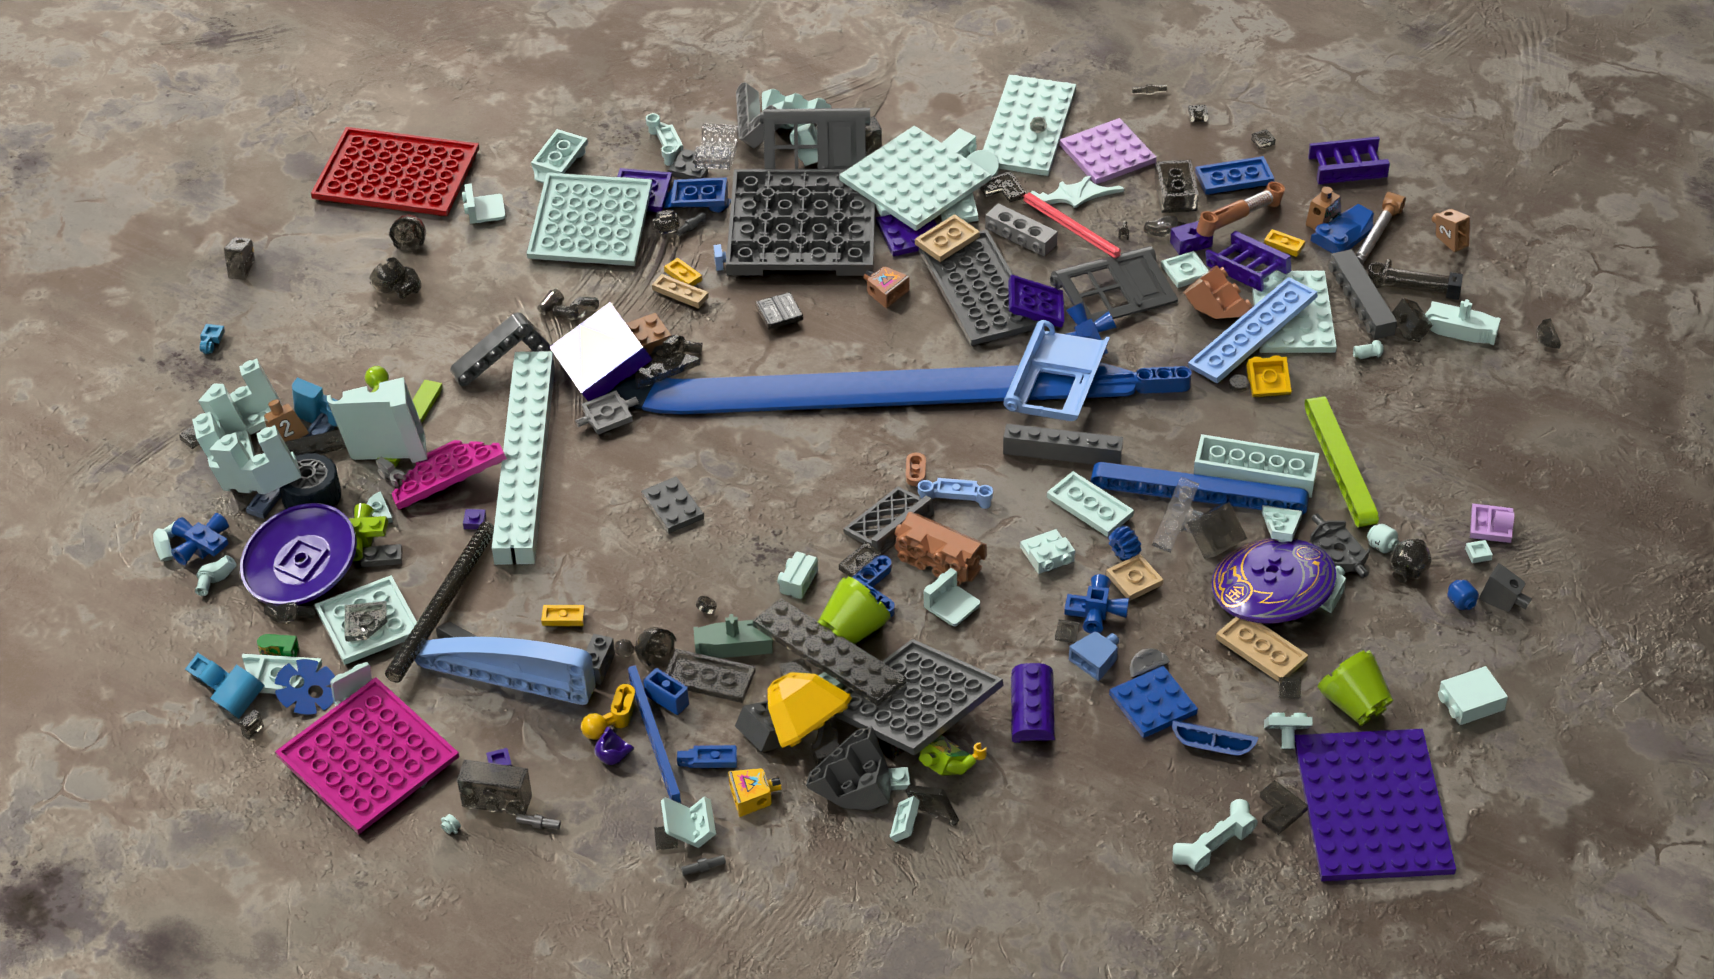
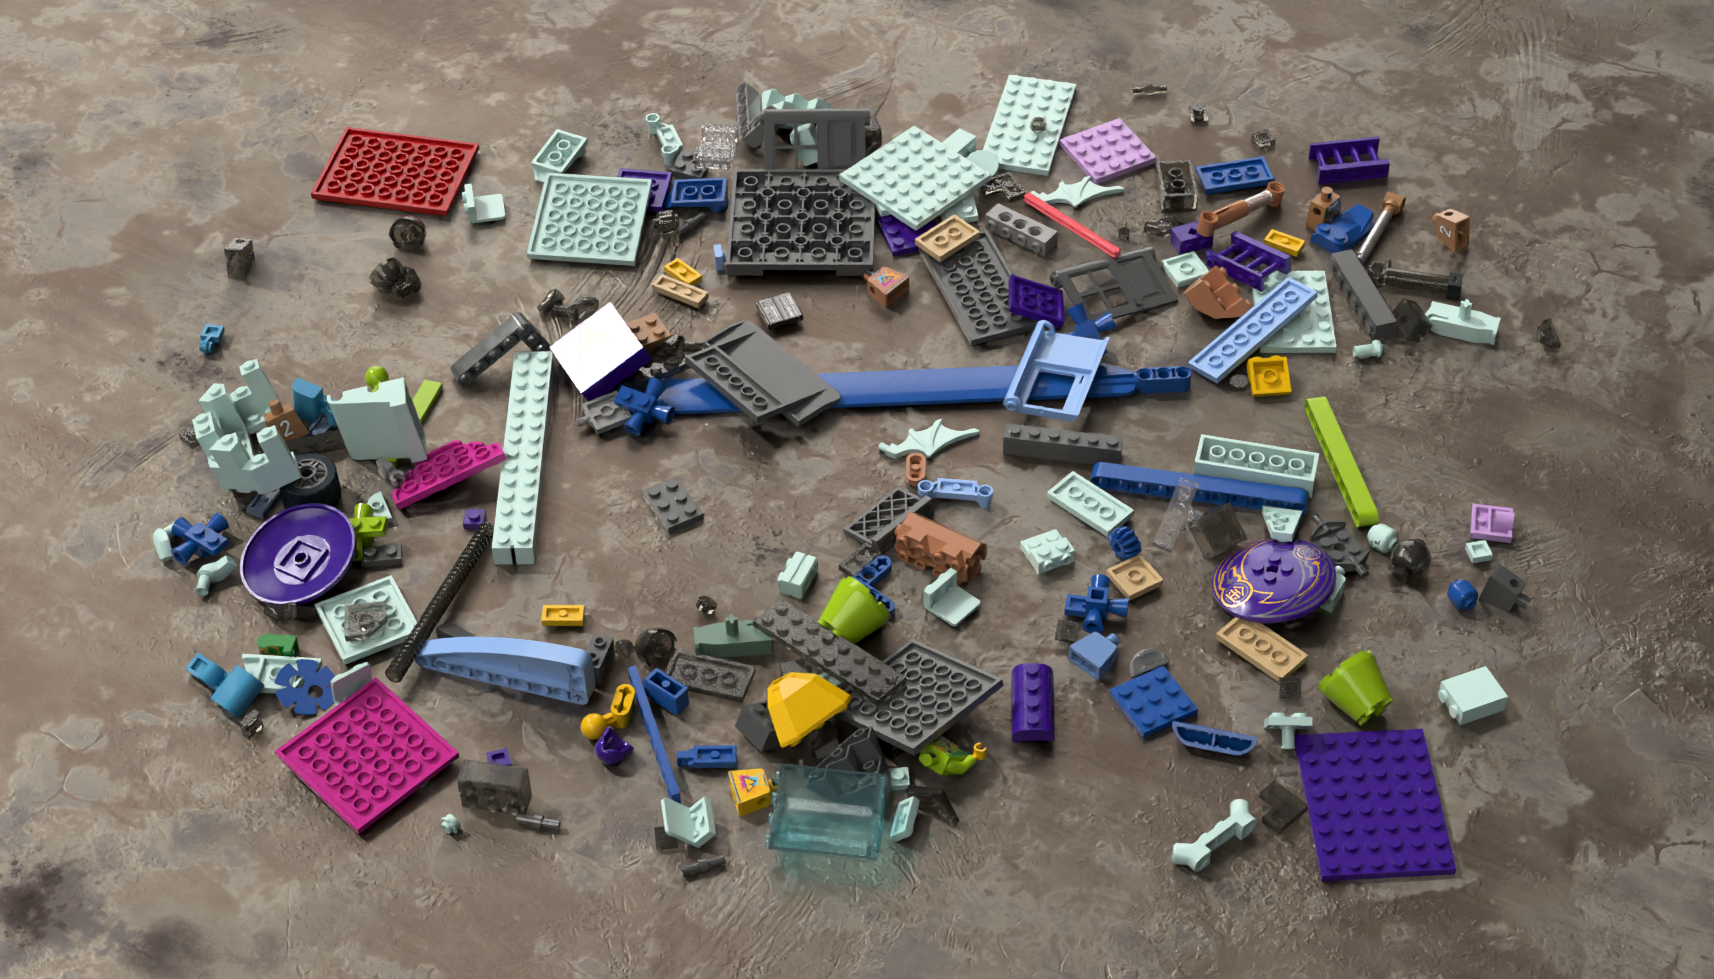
(644, 406): none -> blue brick
(761, 375): none -> slope
(827, 812): none -> clear light blue cylinder
(927, 441): none -> light aqua animal

